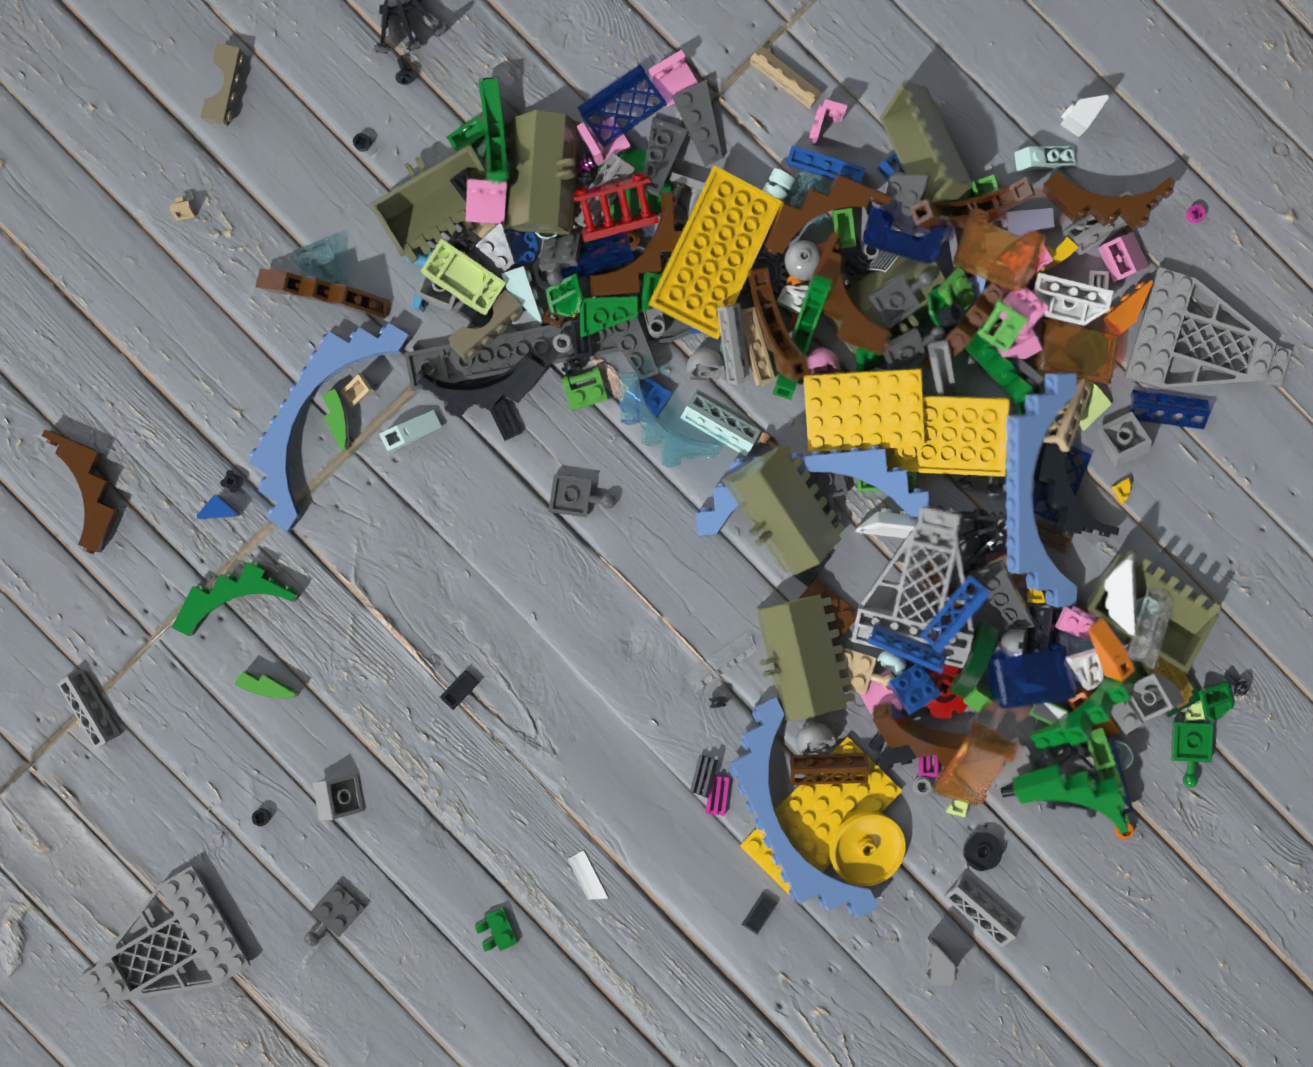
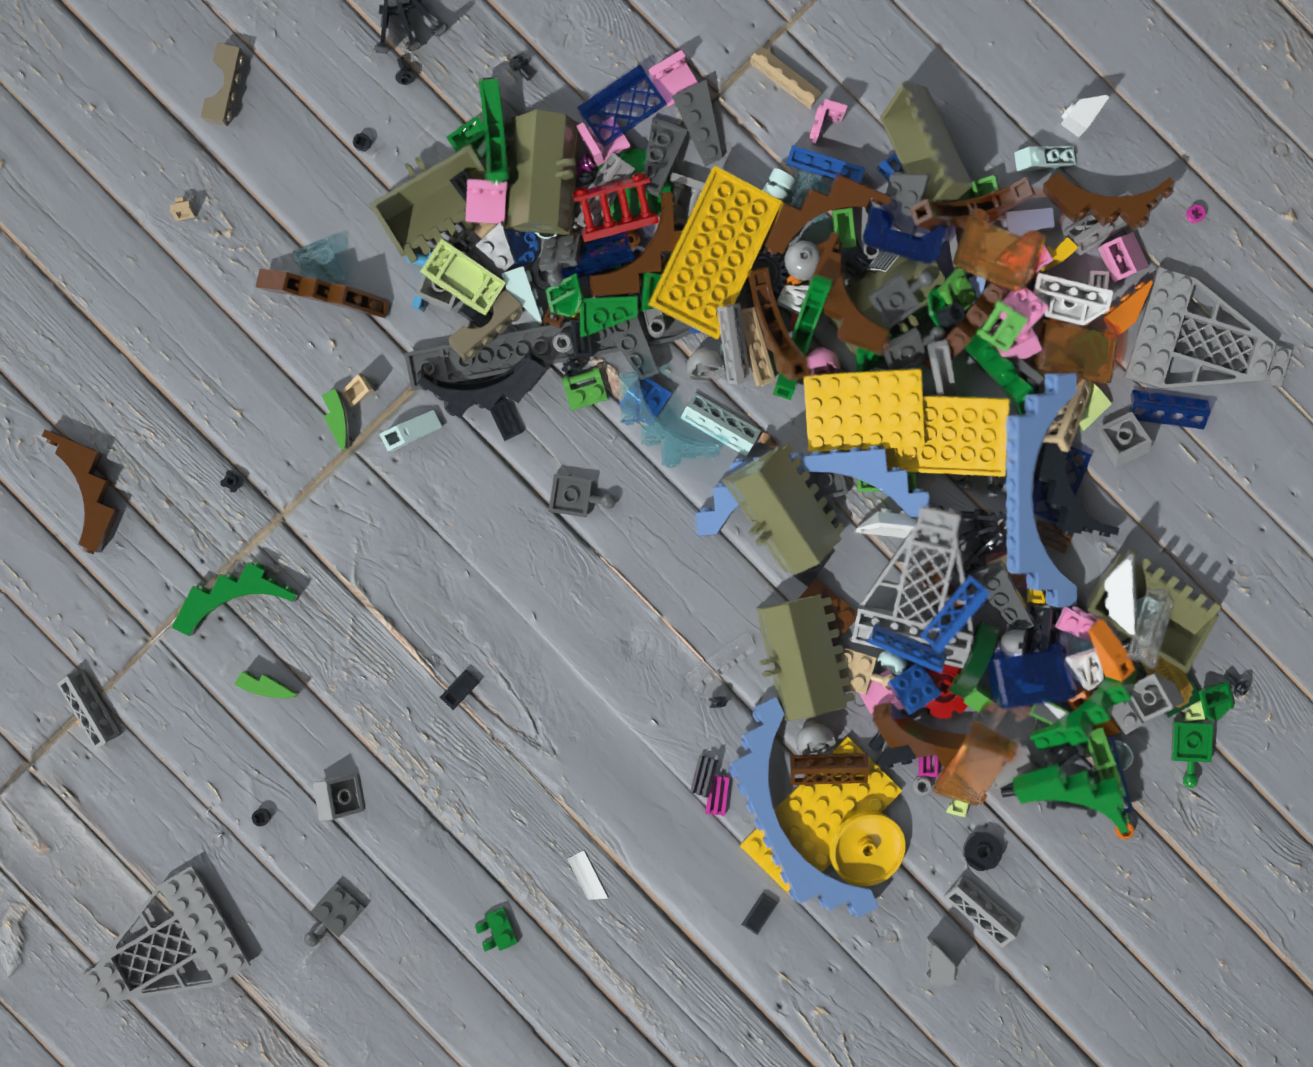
(217, 508): blue slope -> none
(274, 450): medium blue arch -> none
(518, 63): none -> black plate
(1122, 490): yellow tile -> none

